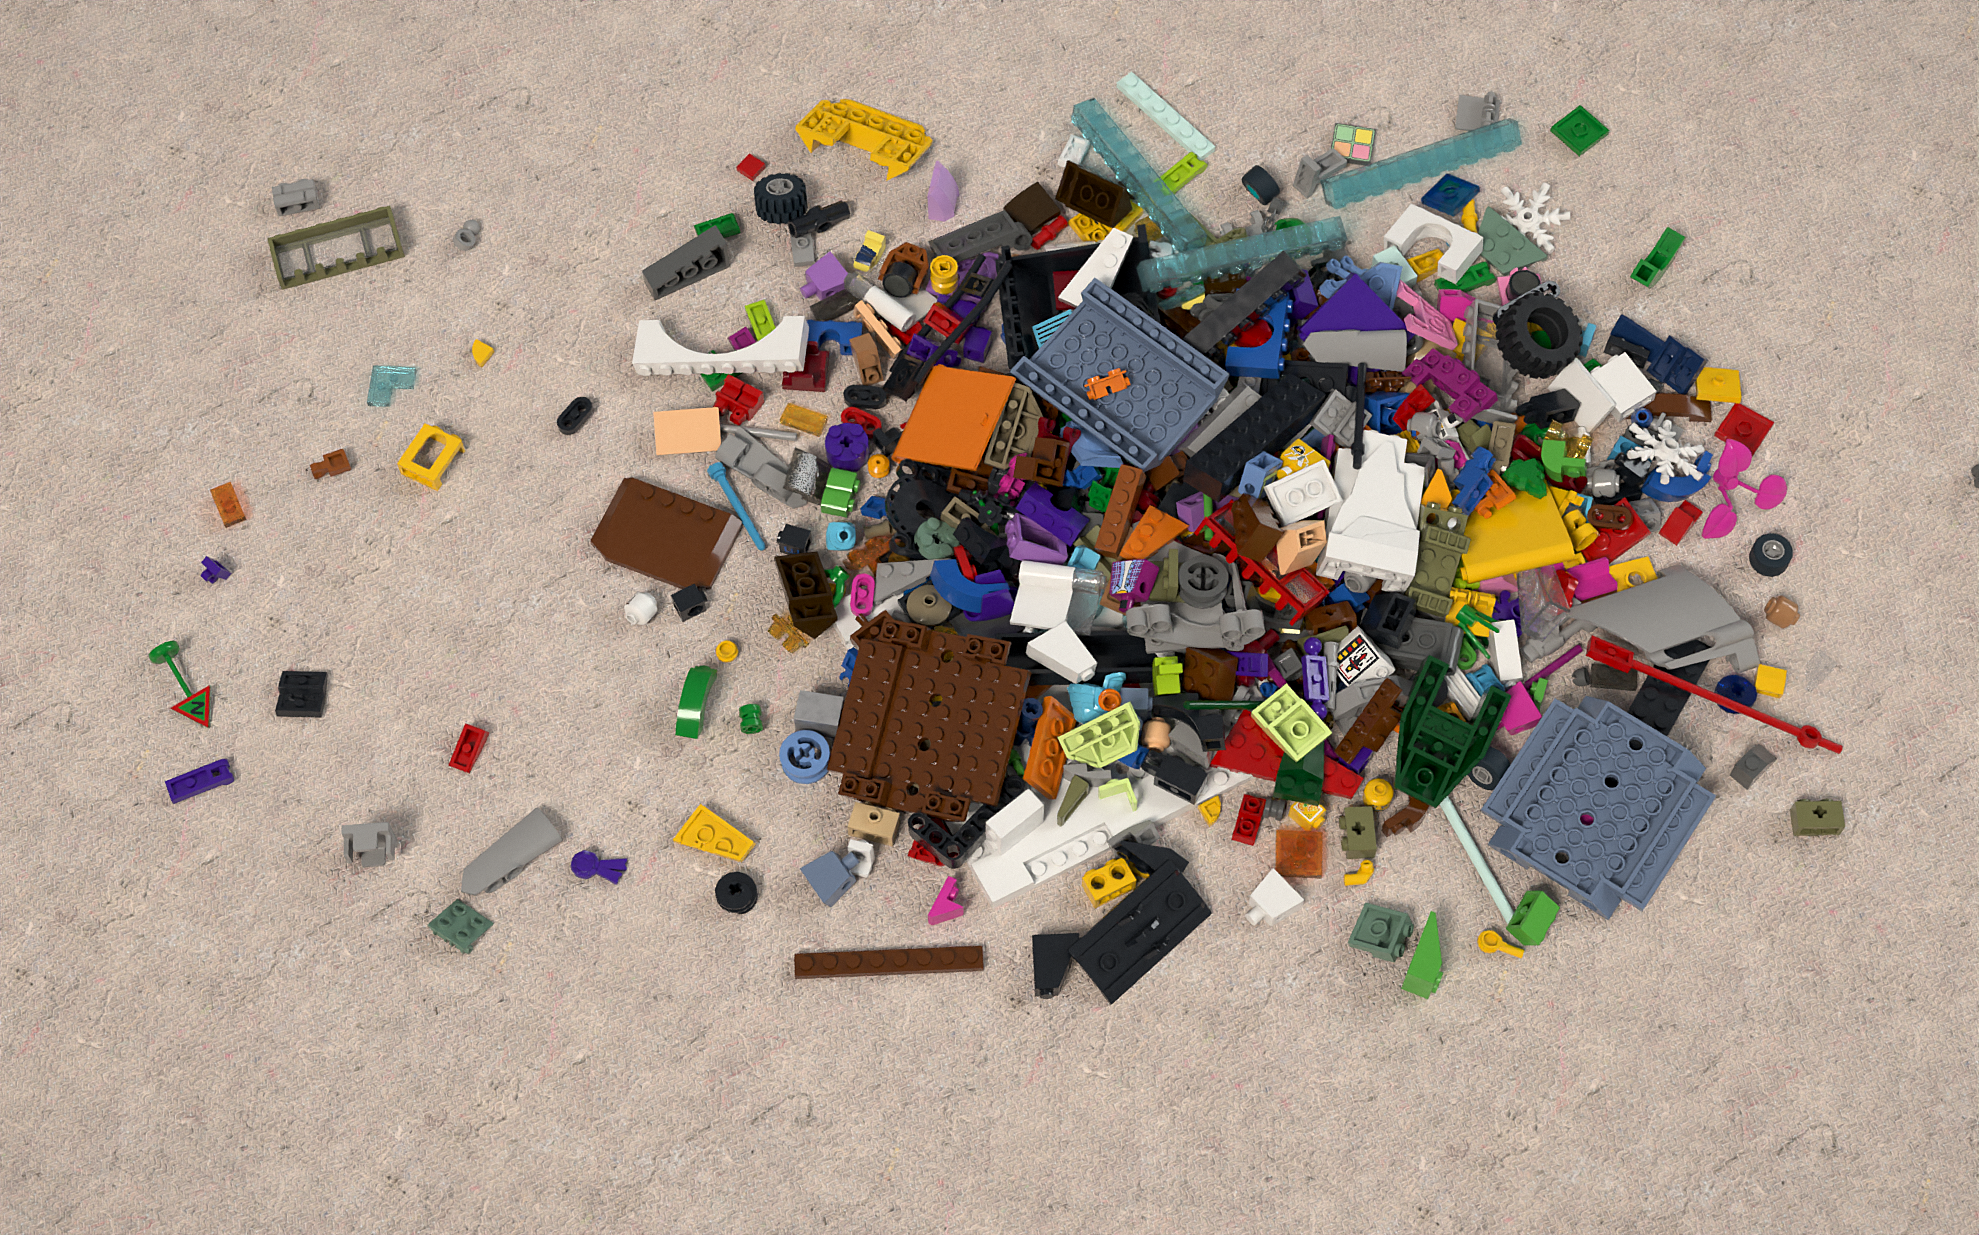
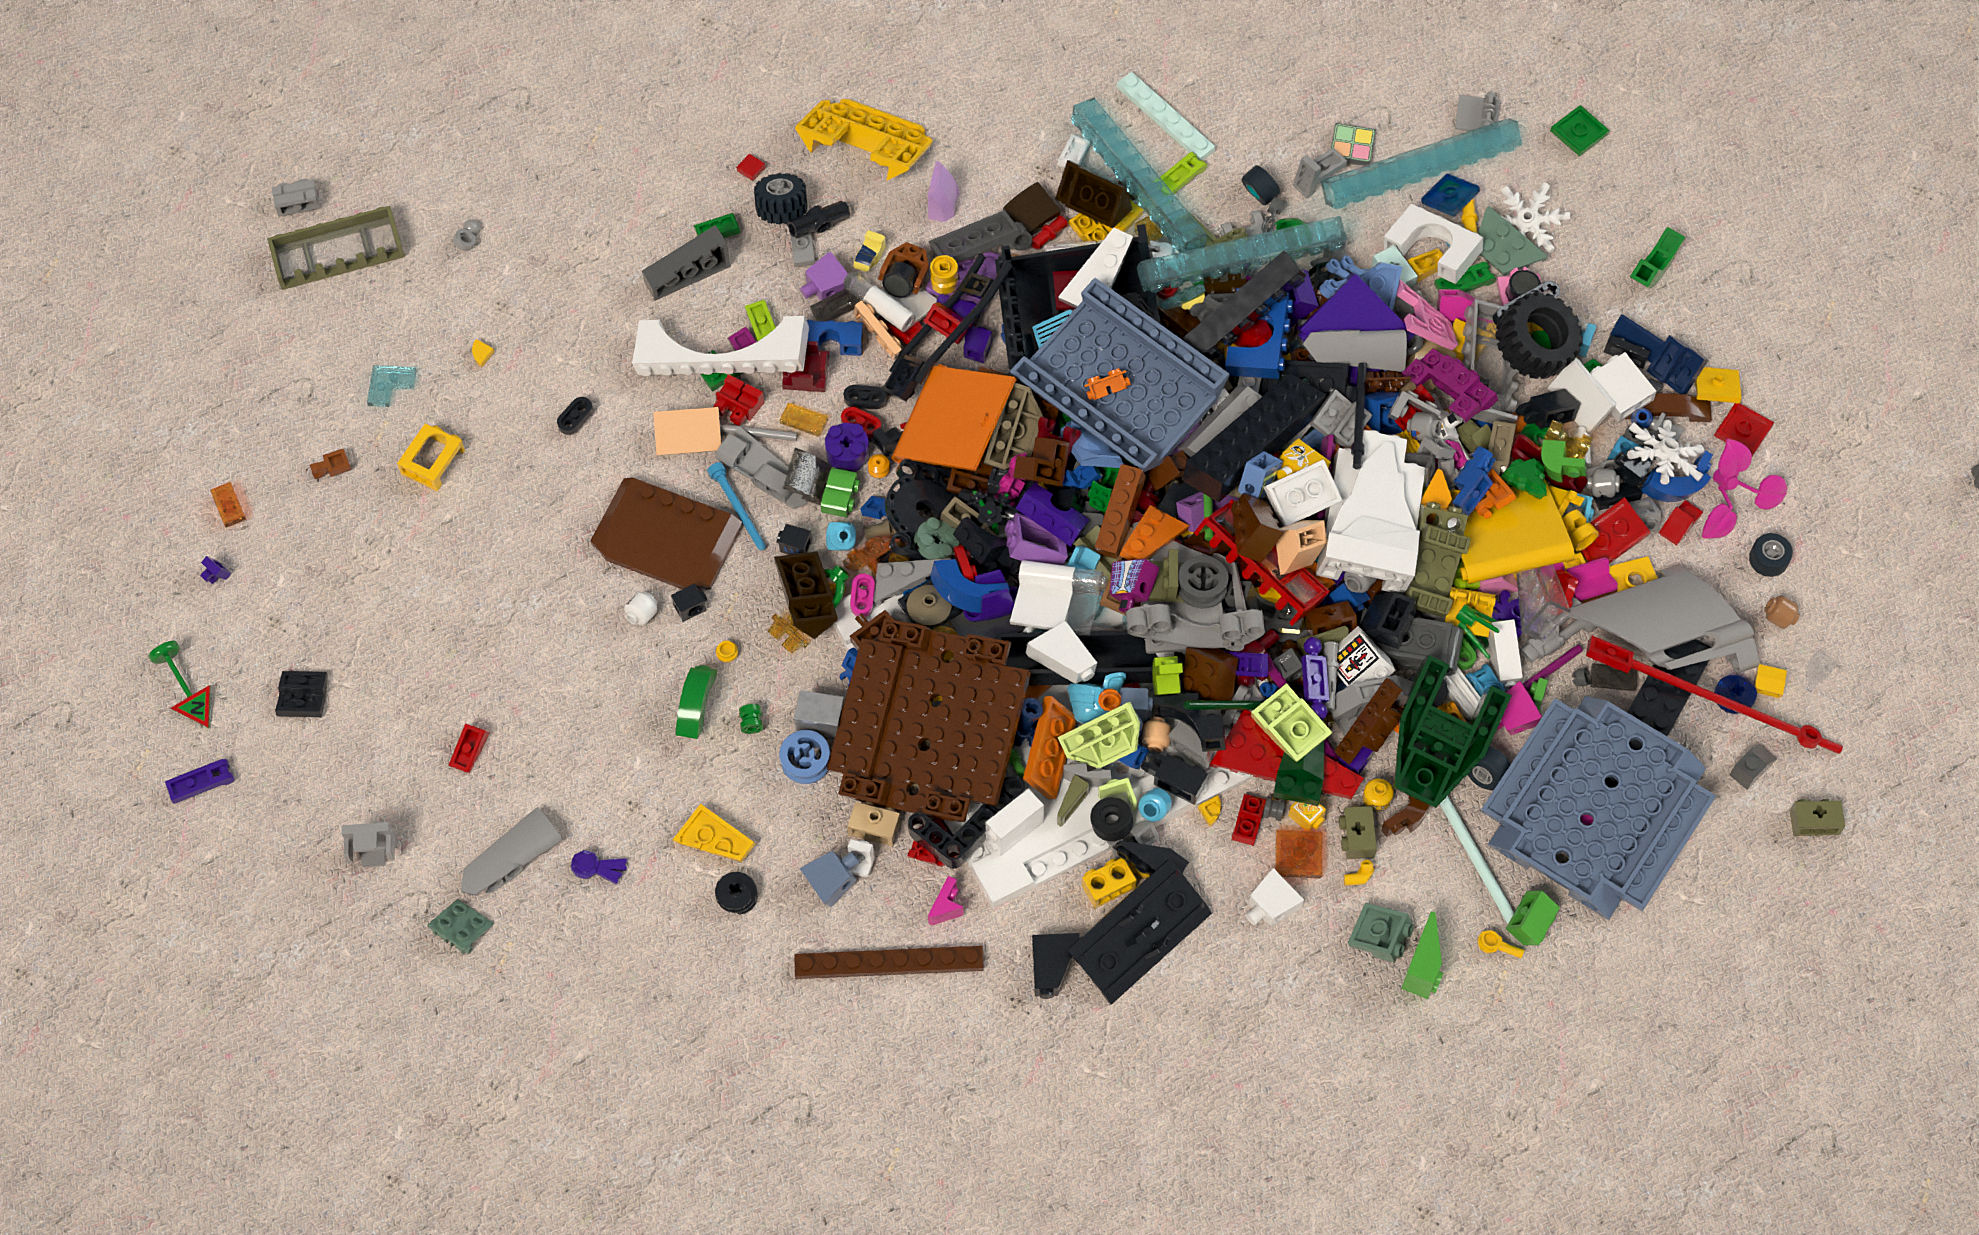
(866, 359): medium nougat slope -> none
(919, 347): dark purple torso -> none
(1105, 808): none -> black tyre
(1155, 804): none -> medium azure head
(1399, 407): none -> light grey bracket
(1610, 518): reddish brown plate -> none

